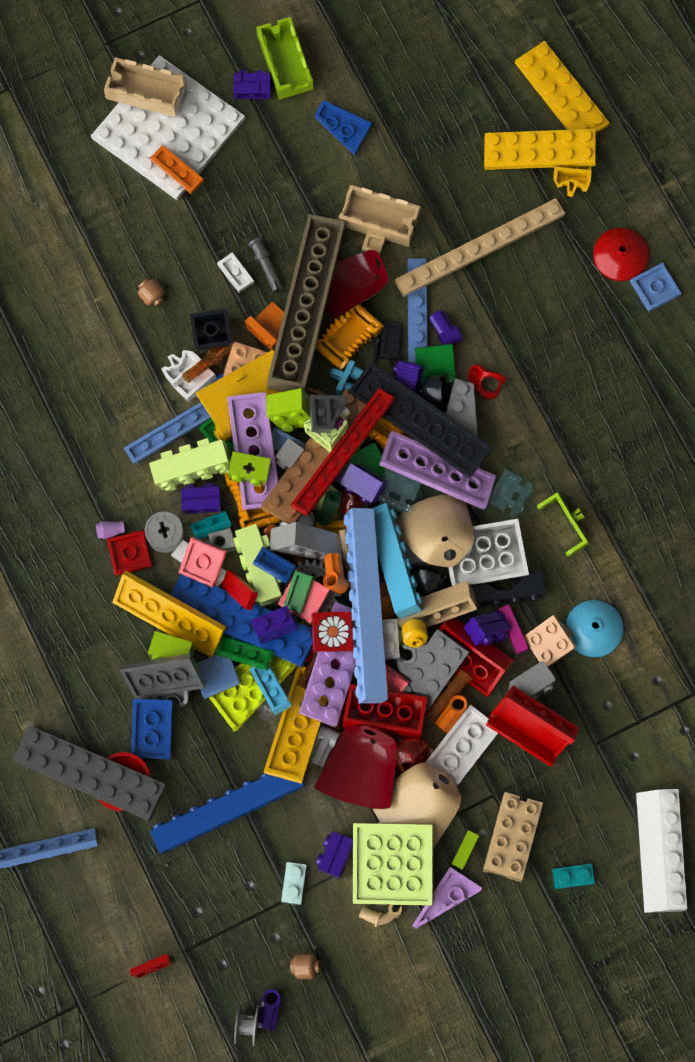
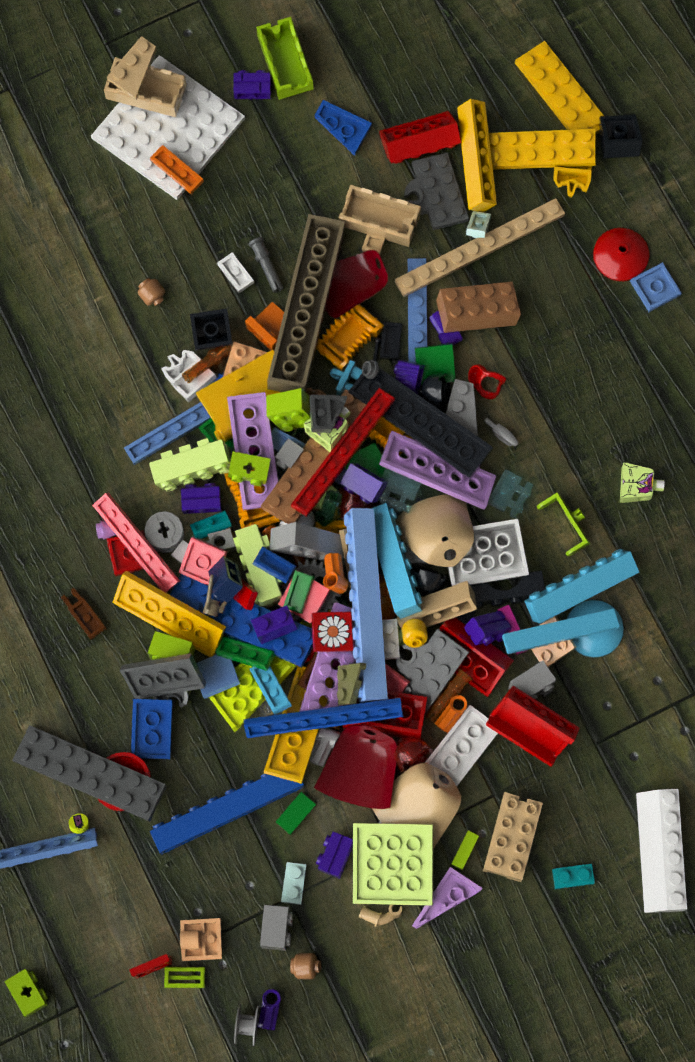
(17, 986): none -> lime brick
(78, 823): none -> neon yellow tile
(84, 615): none -> reddish brown hinge
(132, 68): none -> tan wing
(136, 543): none -> coral plate
(184, 985): none -> lime tile
(201, 939): none -> light nougat plate
(212, 606): none -> dark tan plant
(226, 579): none -> dark blue brick
(275, 927): none -> light grey brick
(295, 813): none -> green tile
(323, 718): none -> blue tile
(348, 683): none -> olive wing
(370, 369): none -> dark grey plate
(420, 137): none -> red slope
(437, 191): none -> dark grey plate
(476, 155): none -> yellow brick
(478, 224): none -> light aqua plate
(478, 307): none -> medium nougat brick
(502, 433): none -> light grey hand
(560, 631): none -> medium azure tile
(581, 586): none -> medium azure brick
(620, 136): none -> black slope
(638, 483): none -> yellowish green torso

